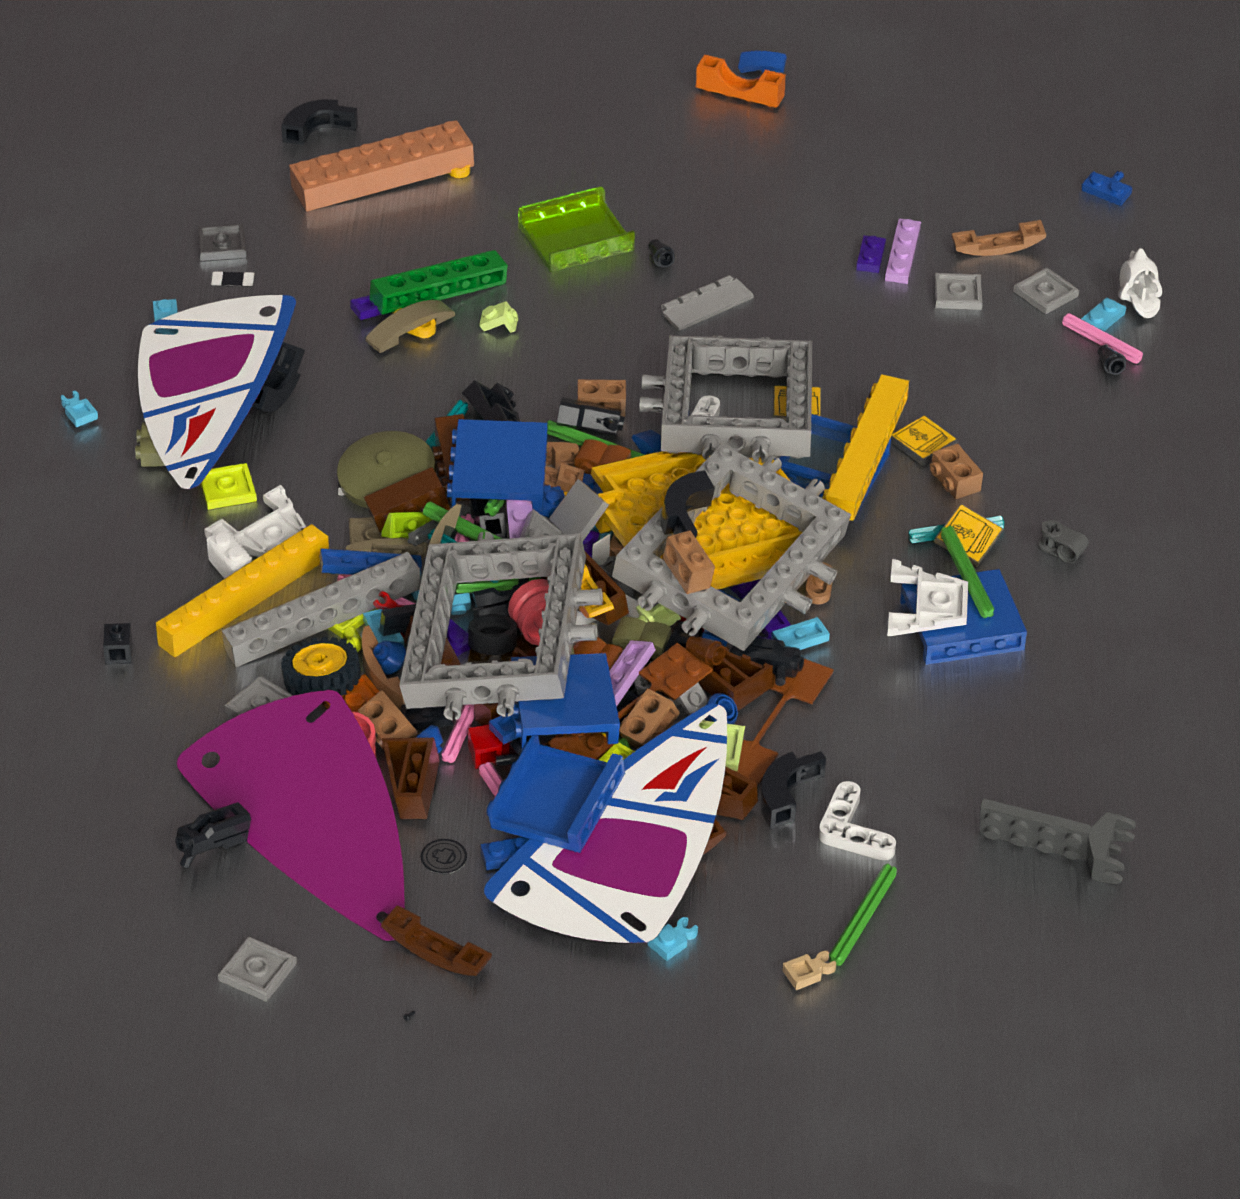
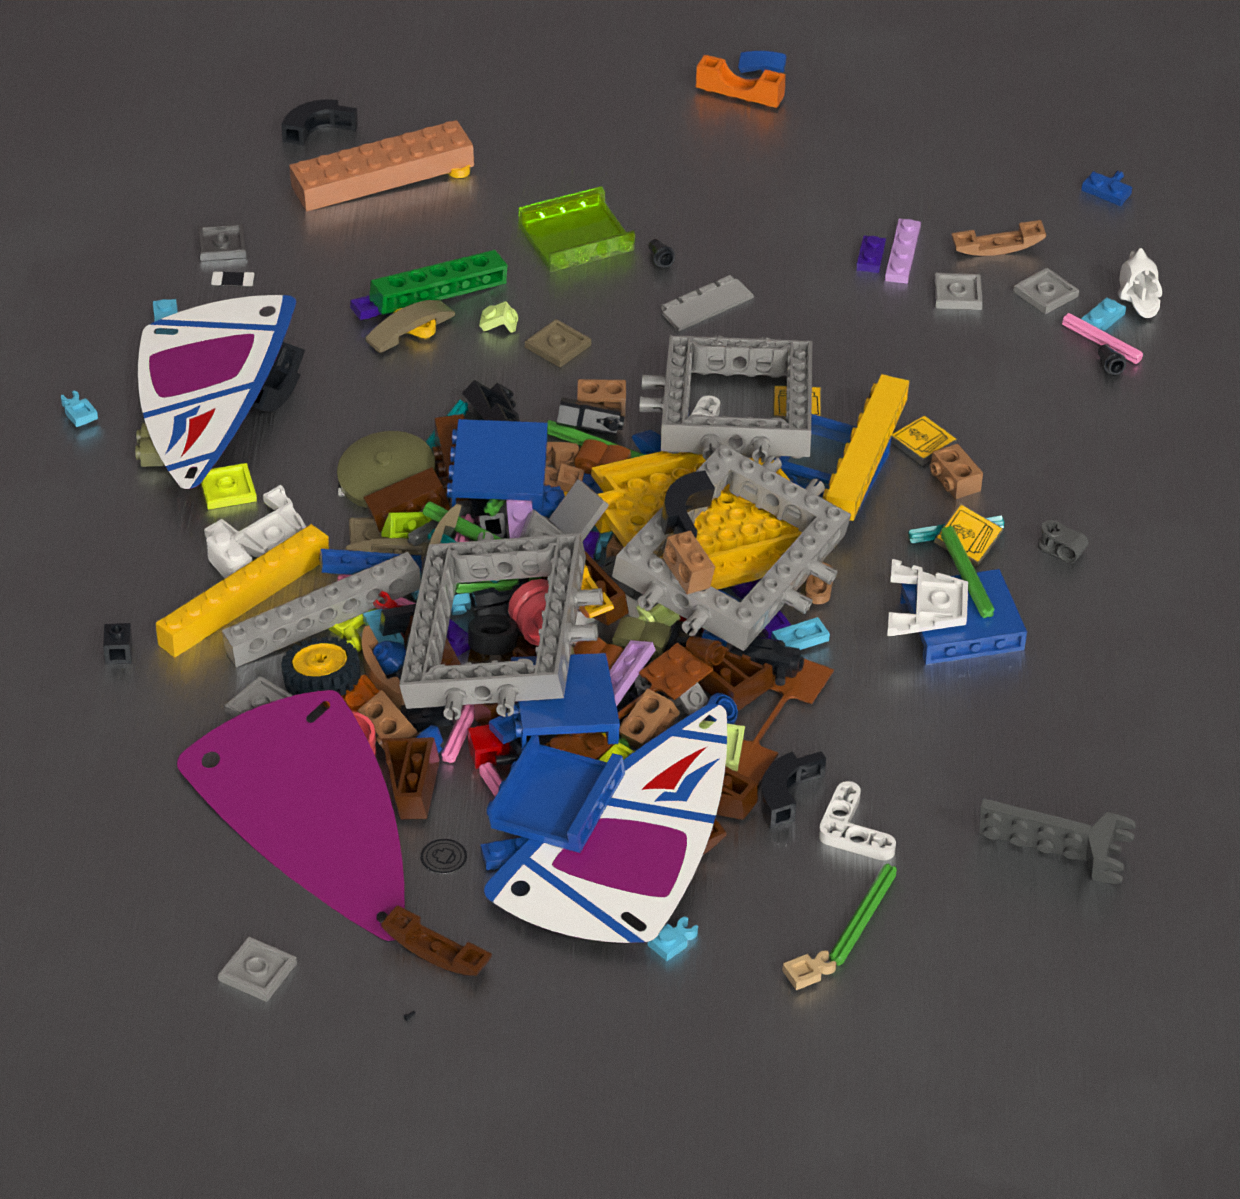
(213, 829): black piece -> none
(558, 343): none -> dark tan tile
(601, 550): white sticker -> none

